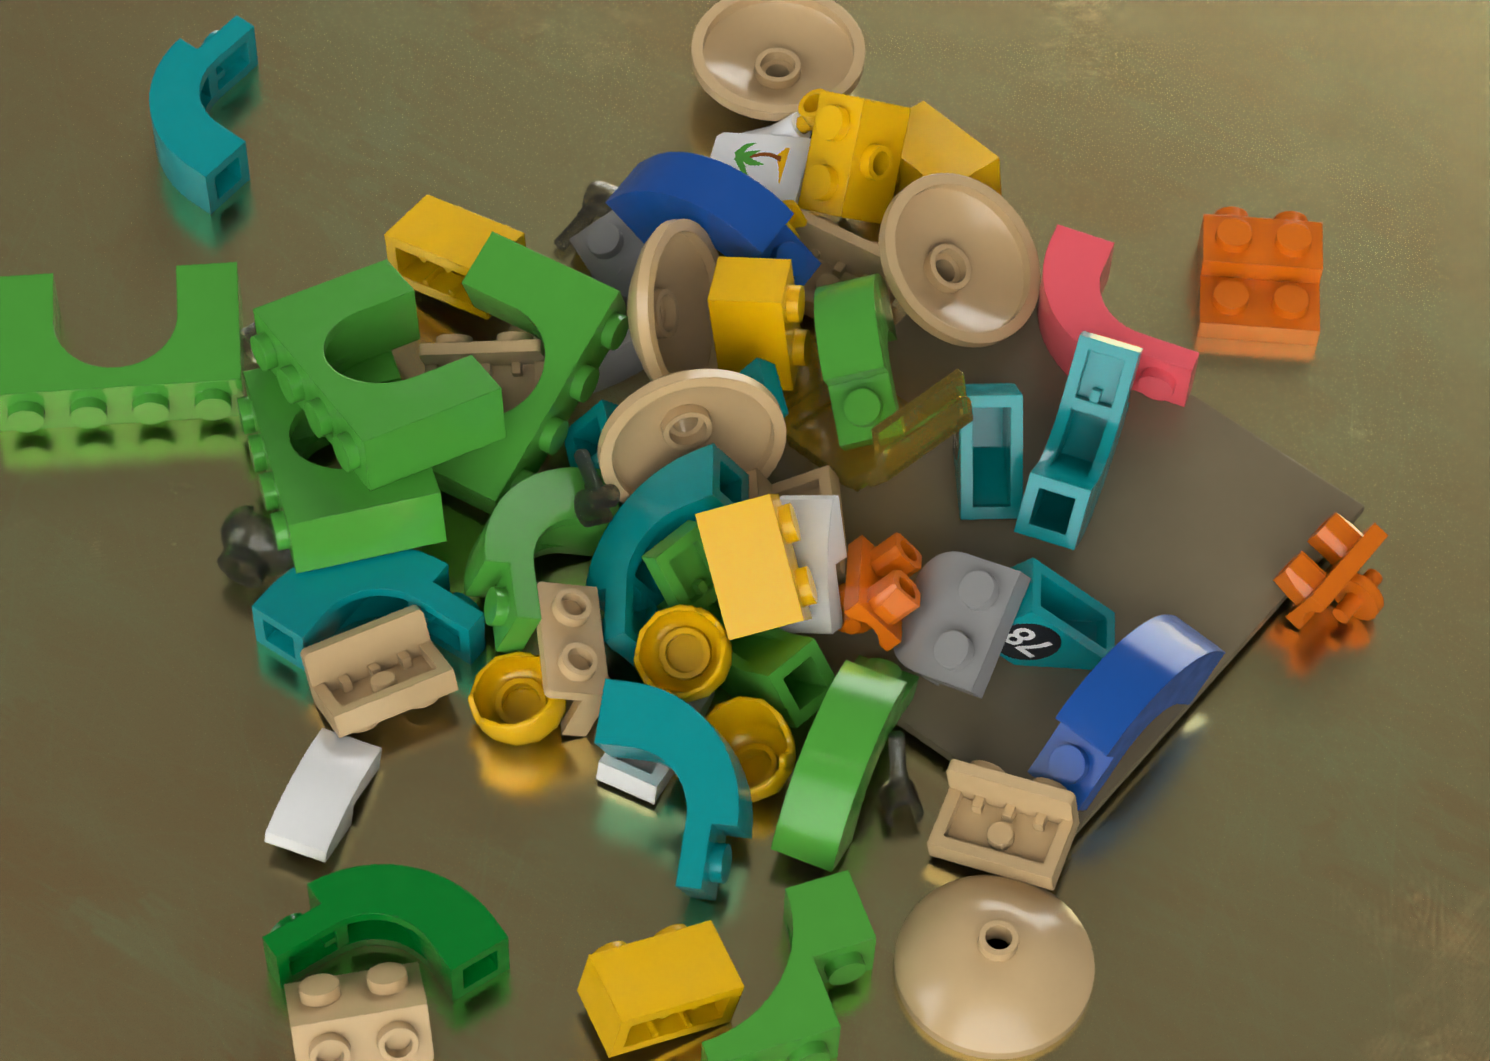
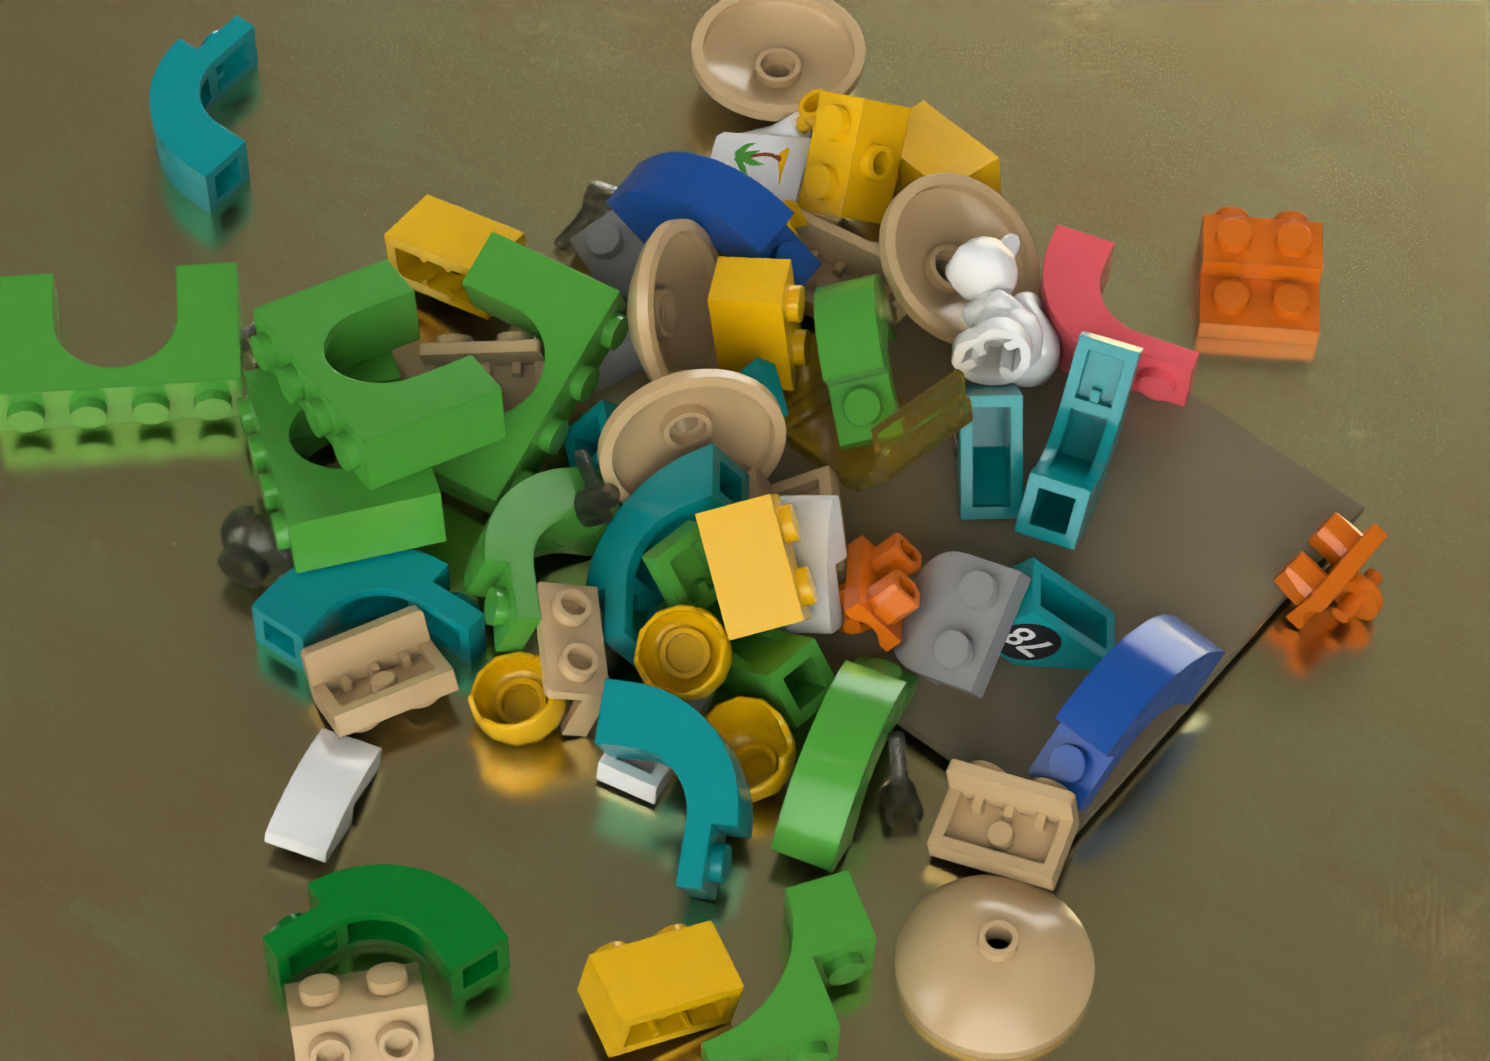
(1006, 334): none -> white animal

